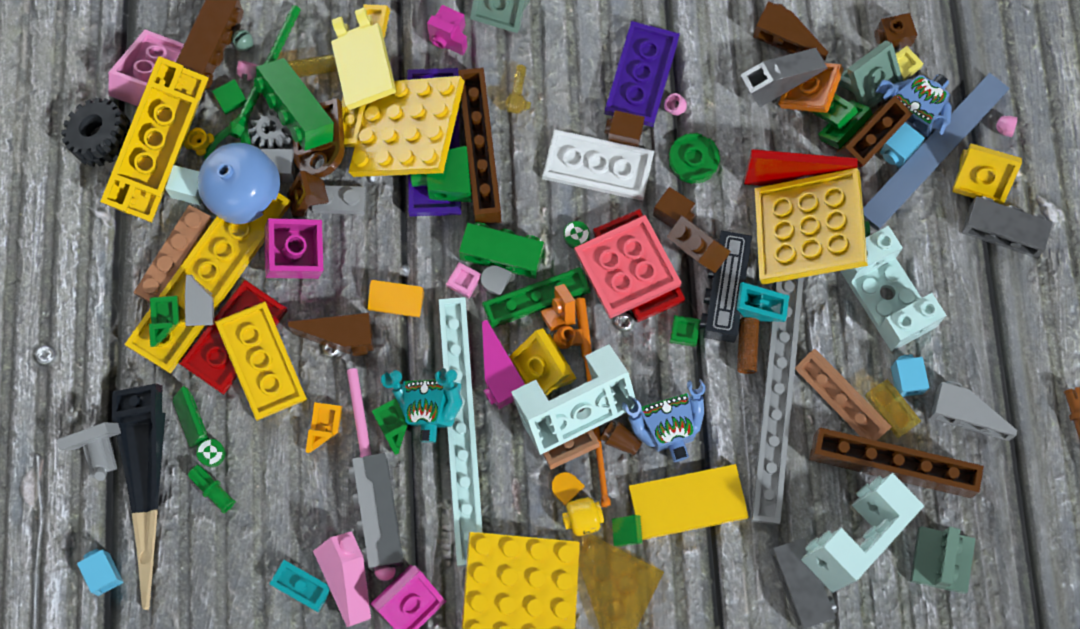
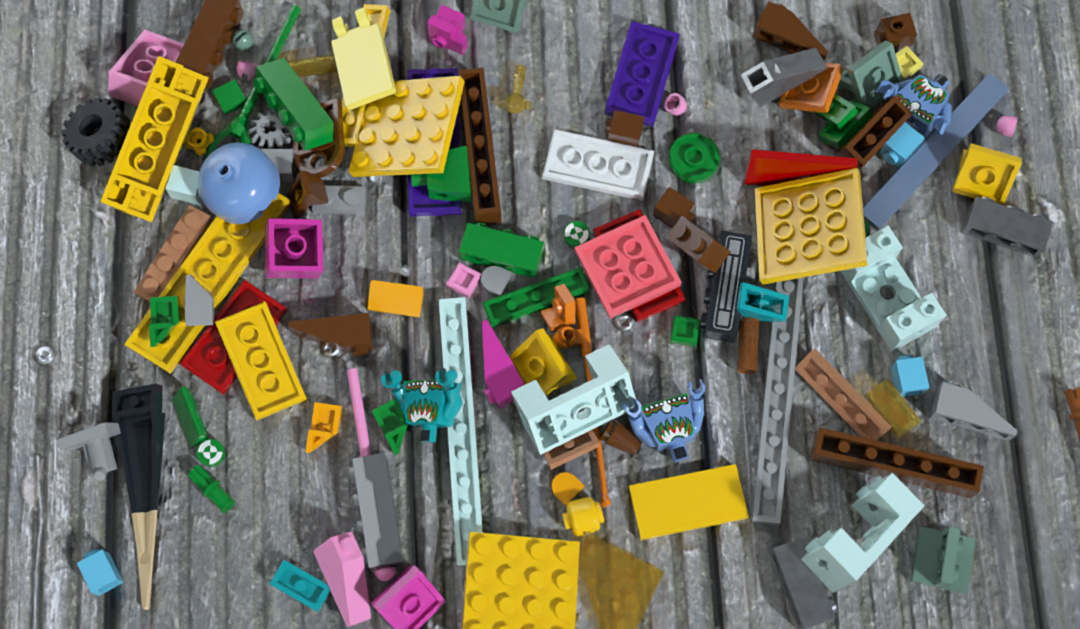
(627, 530): green tile -> none

